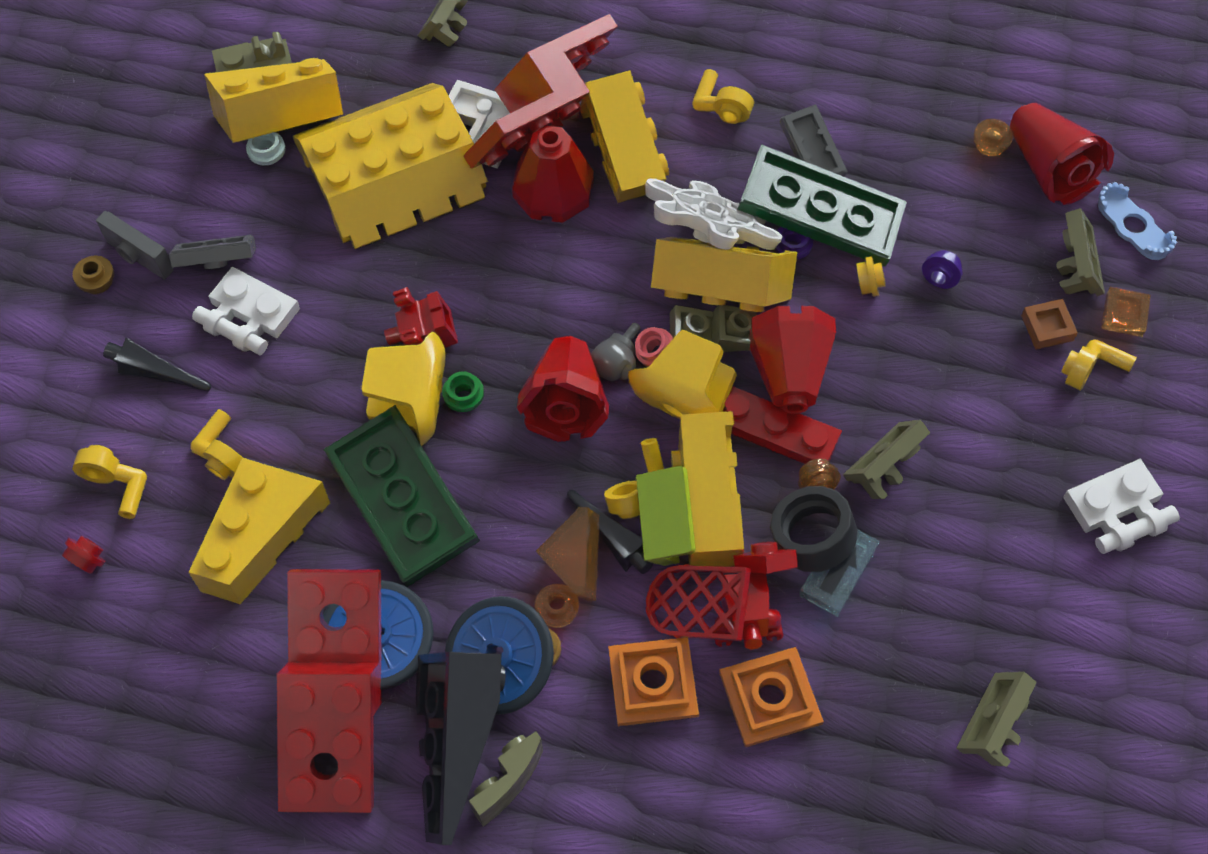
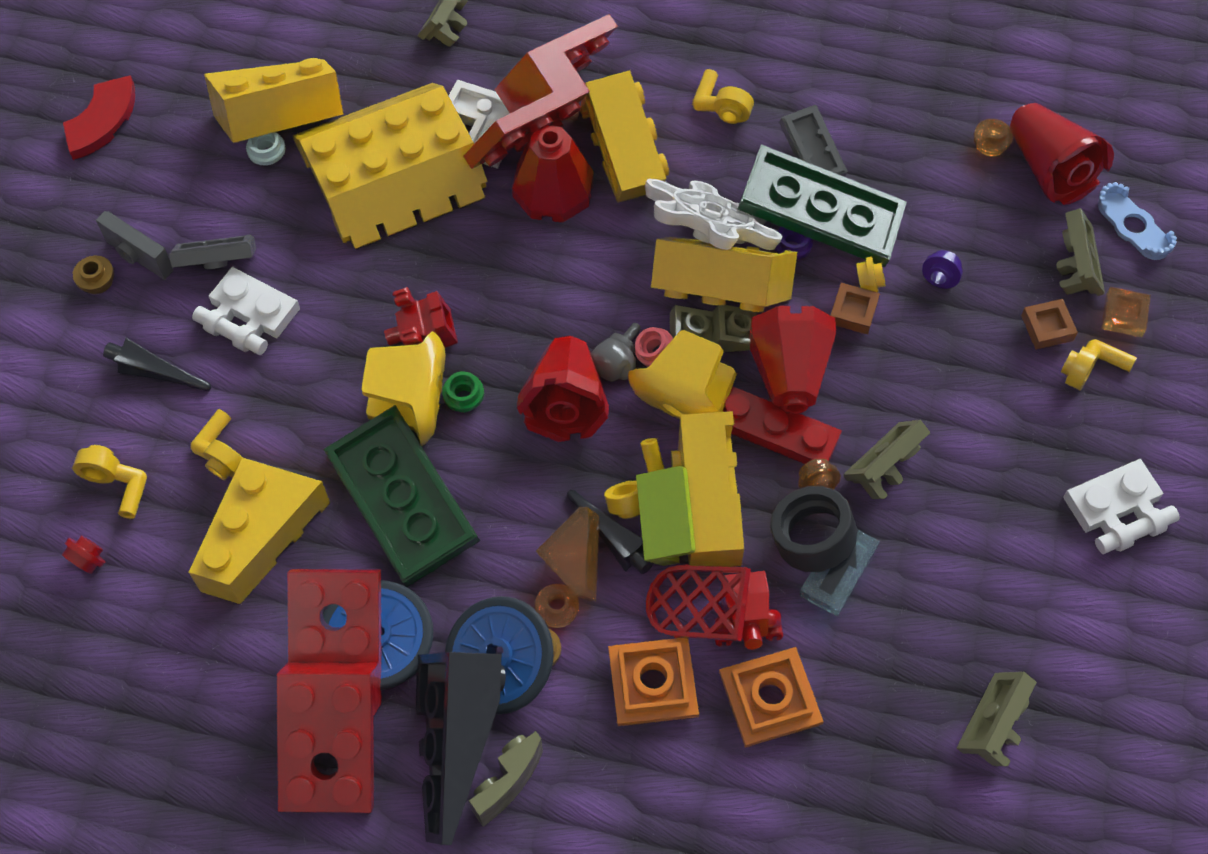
(101, 119): none -> red tile
(252, 55): olive plate -> none
(766, 558): red plate -> none
(855, 308): none -> dark orange plate

